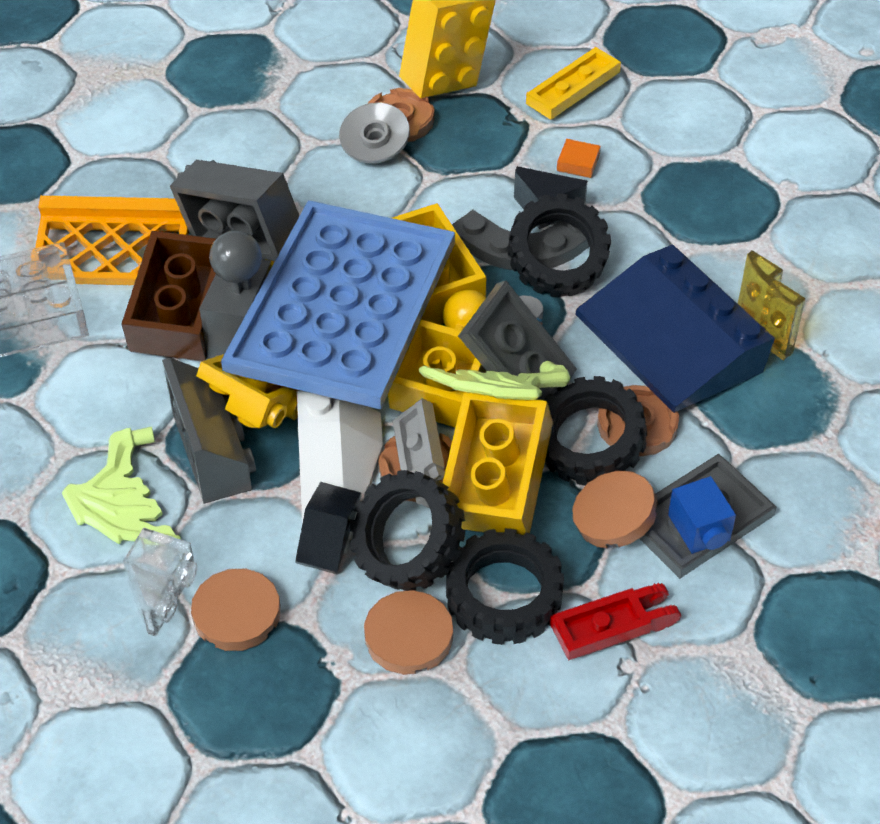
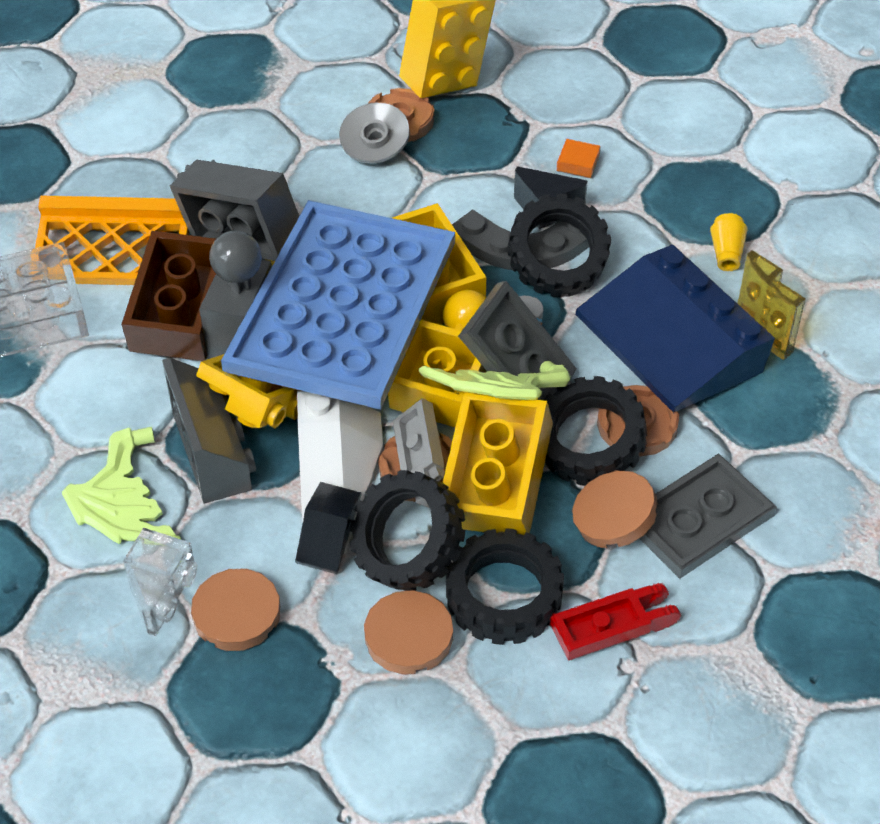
(573, 83): yellow plate -> none
(701, 515): blue brick -> none
(728, 240): none -> yellow cone

